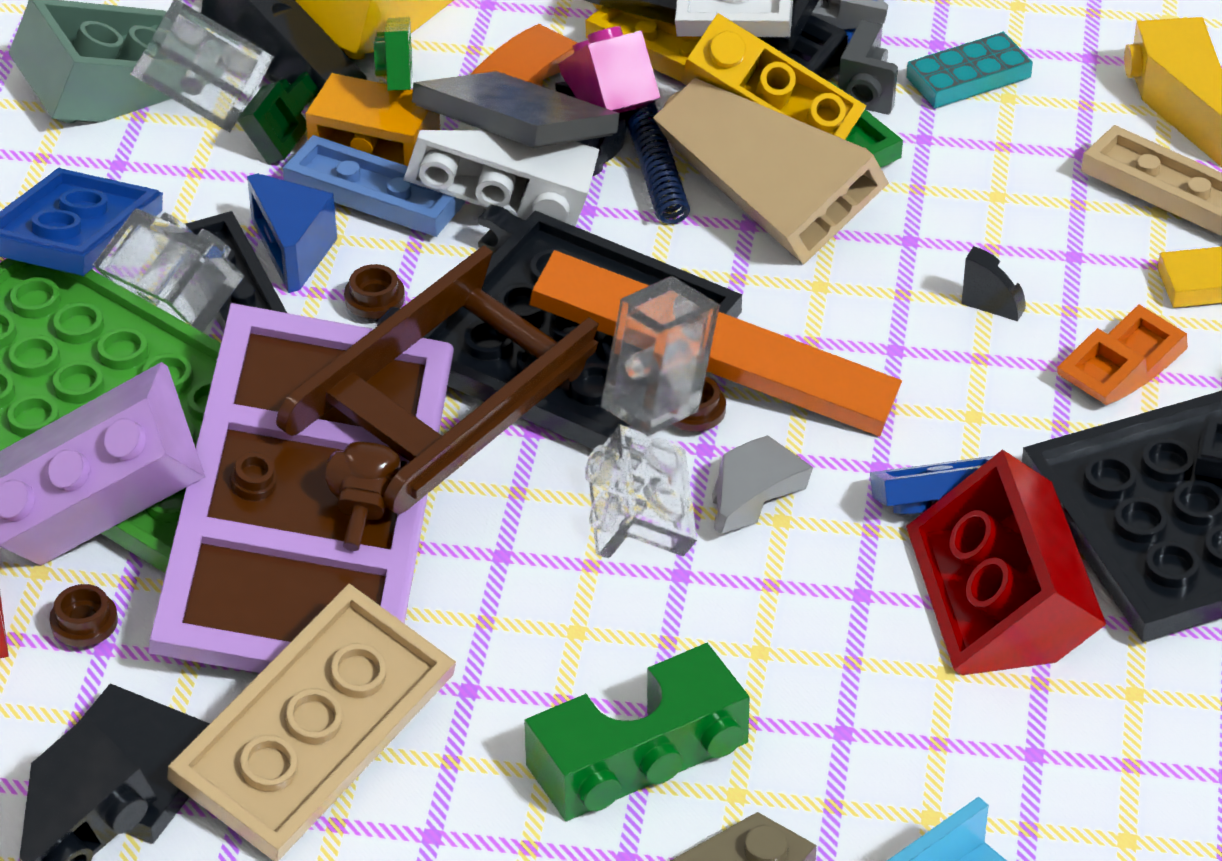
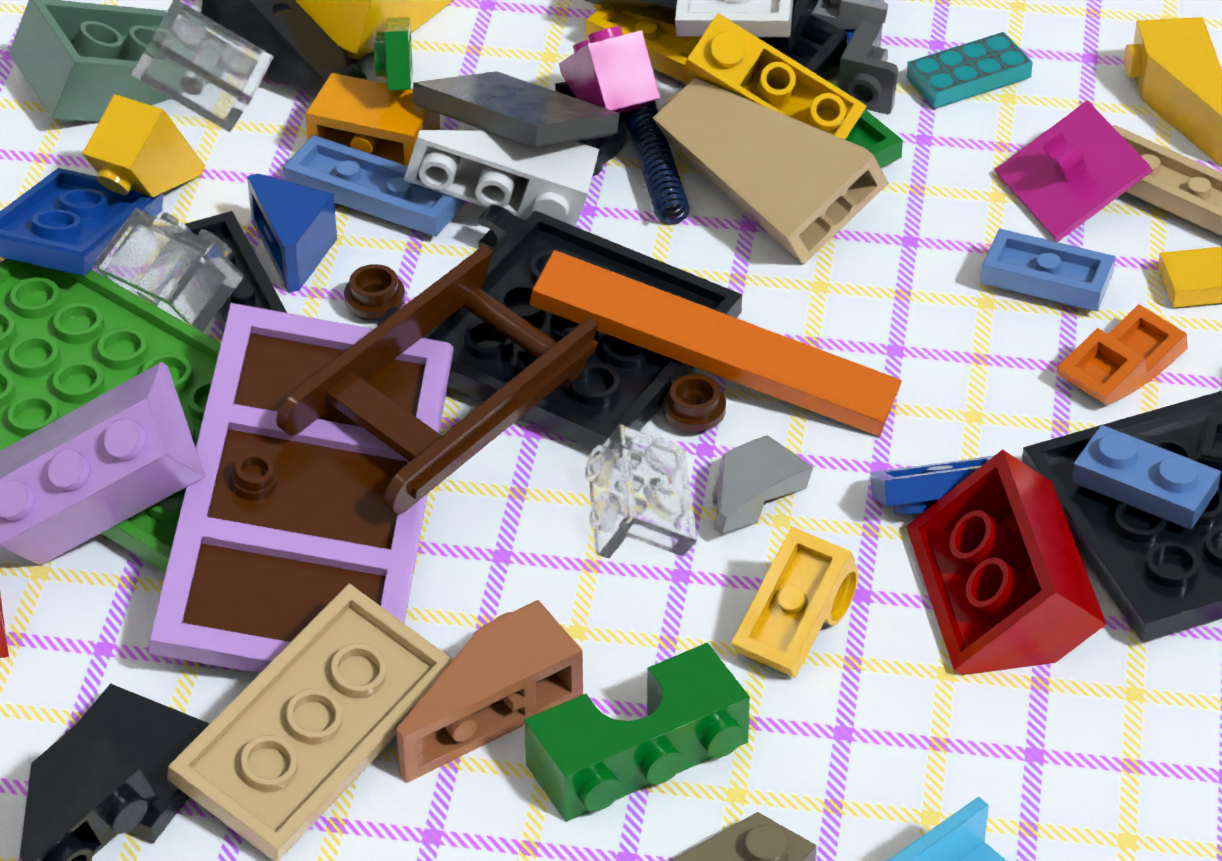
(83, 616): reddish brown plate -> none
(140, 150): none -> yellow slope
(275, 116): dark green plate -> none
(359, 482): reddish brown piece -> none
(494, 683): none -> nougat slope
(530, 55): orange slope -> none
(659, 355): clear brick -> none
(802, 590): none -> yellow plate
(989, 287): black tile -> none
(1048, 269): none -> medium blue plate
(1073, 170): none -> dark pink piece
(1146, 476): none -> medium blue plate

